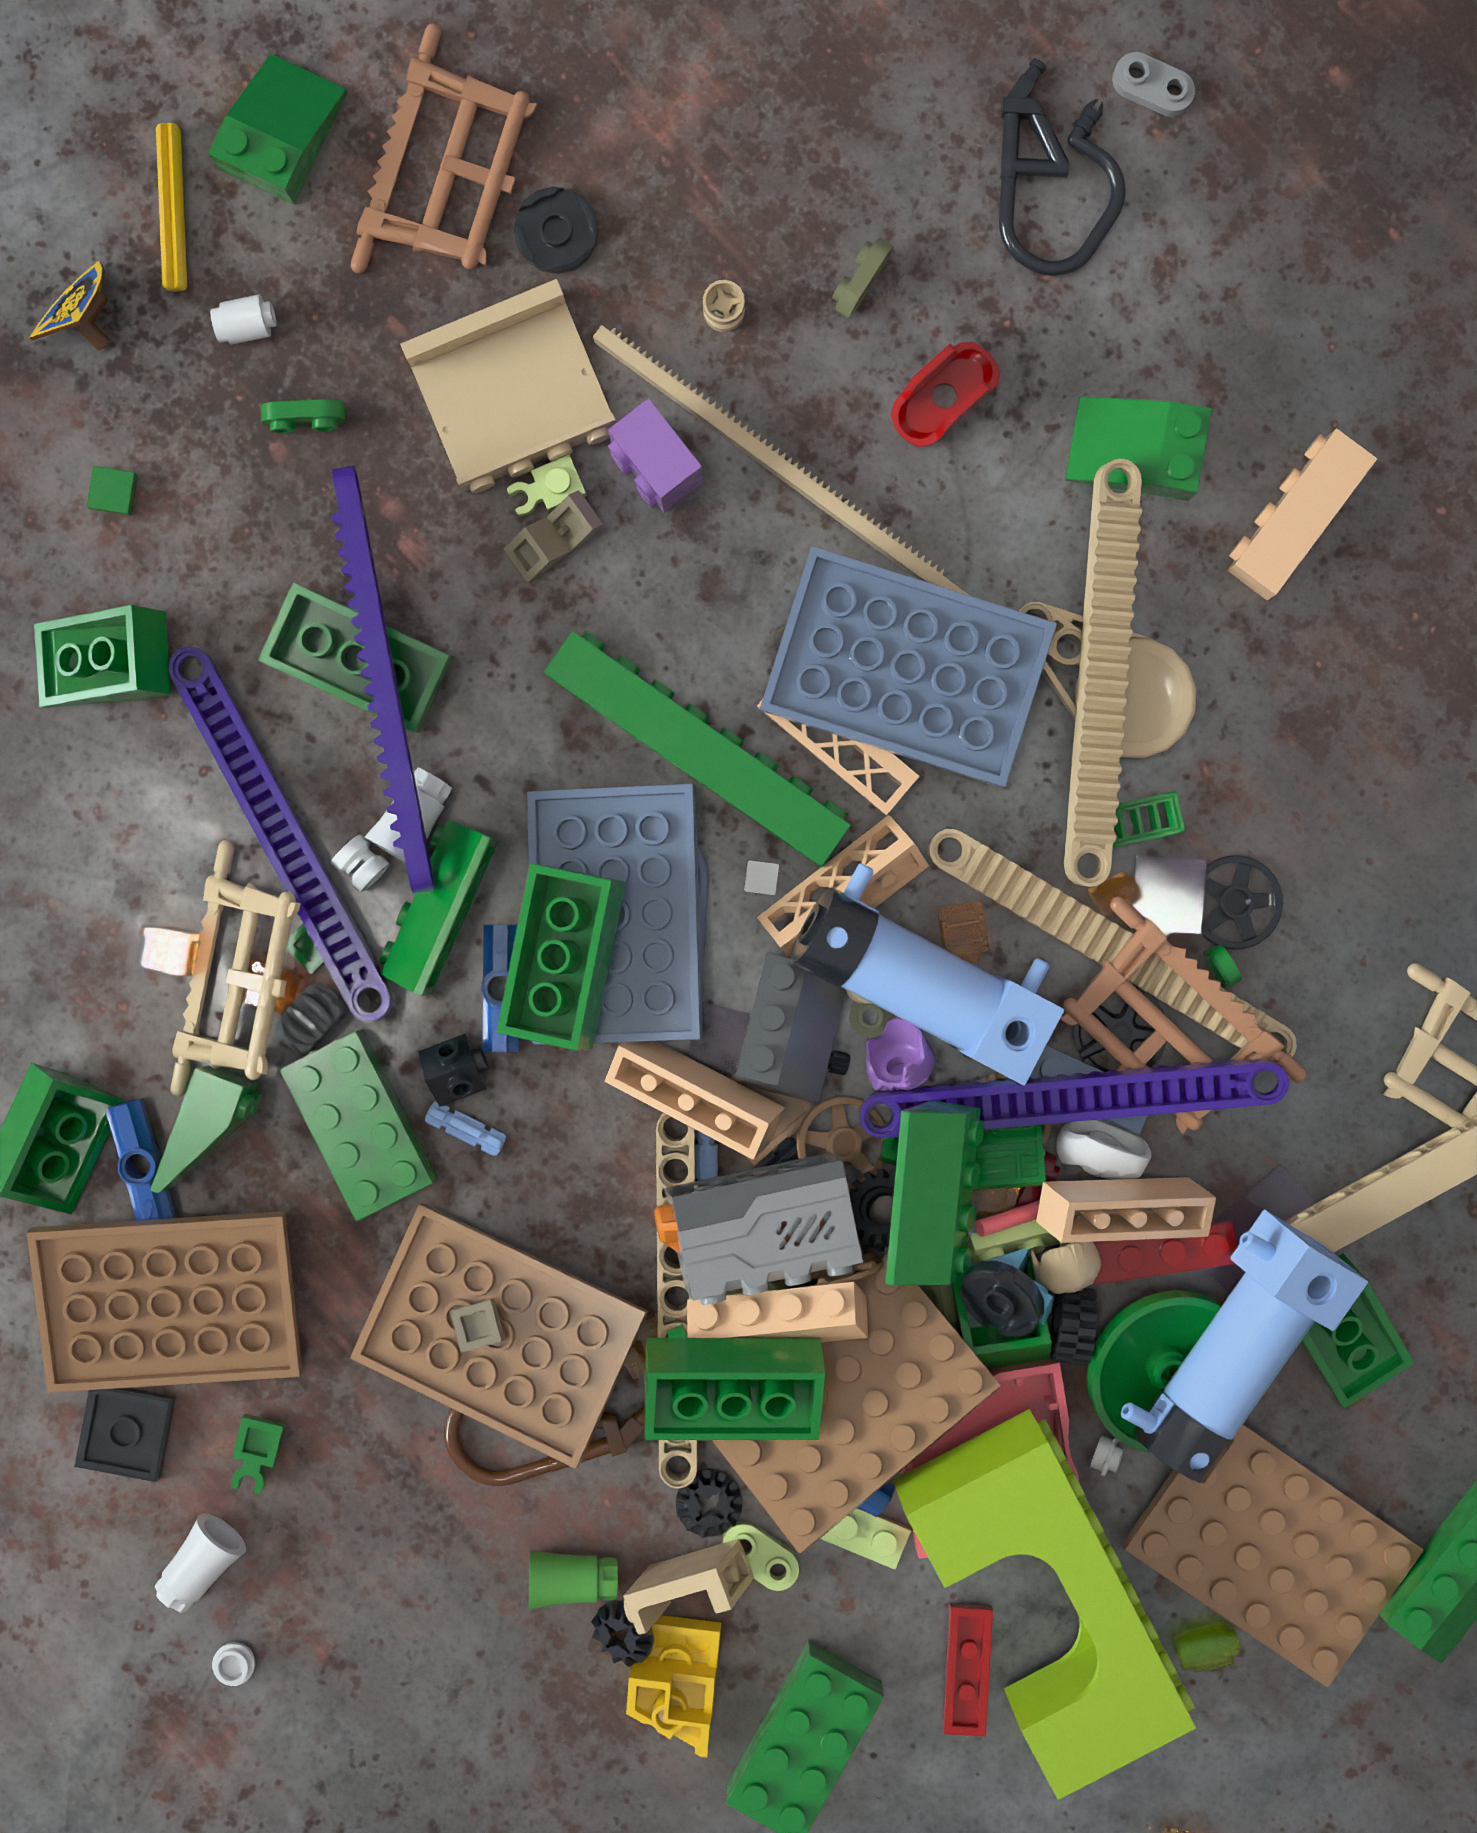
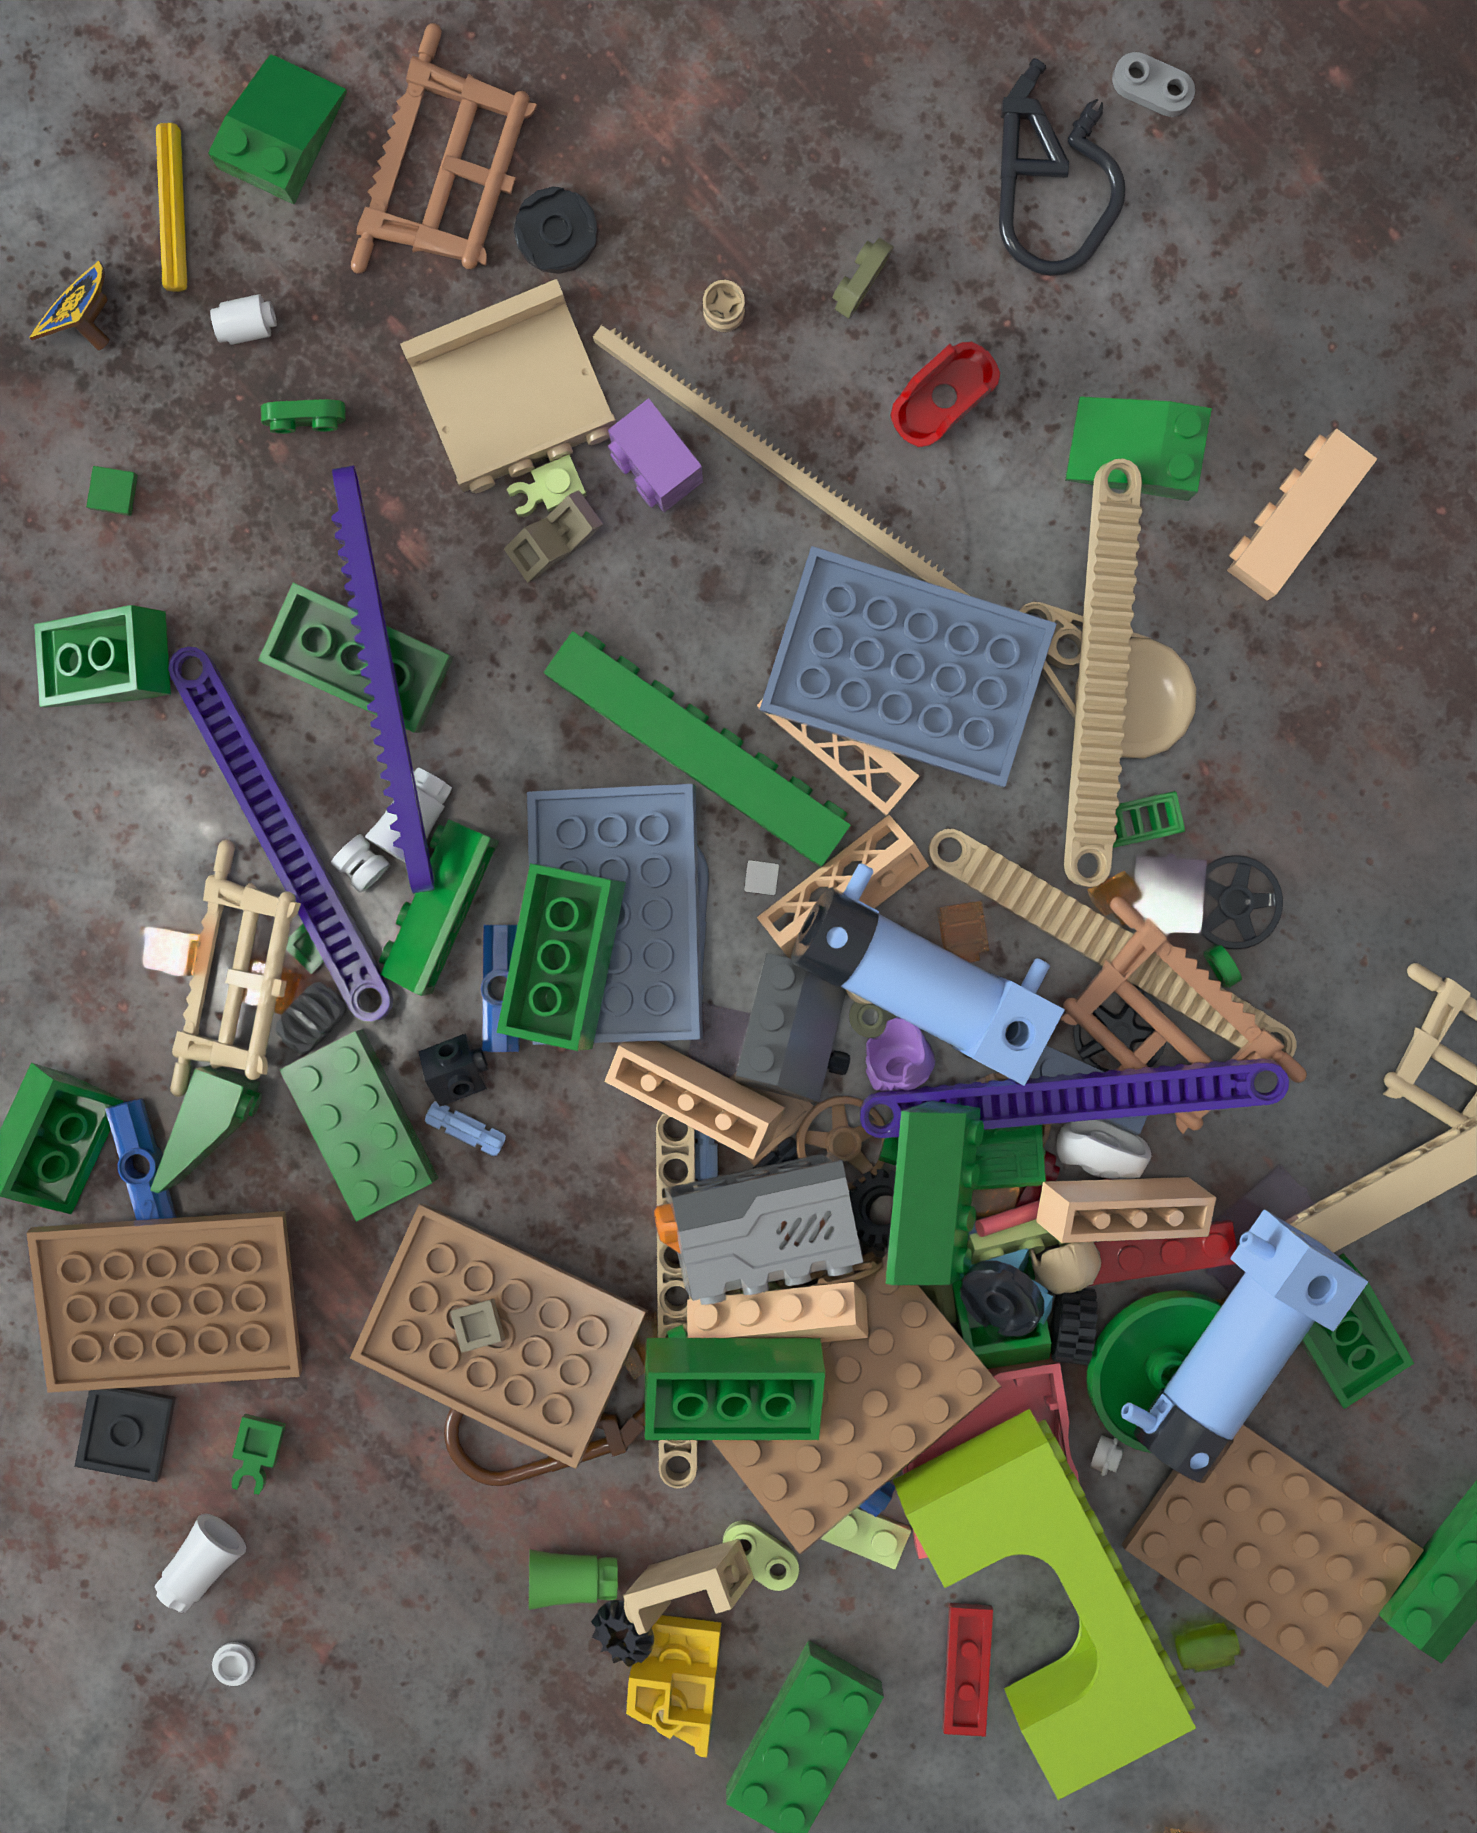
(707, 1484): black gear -> none

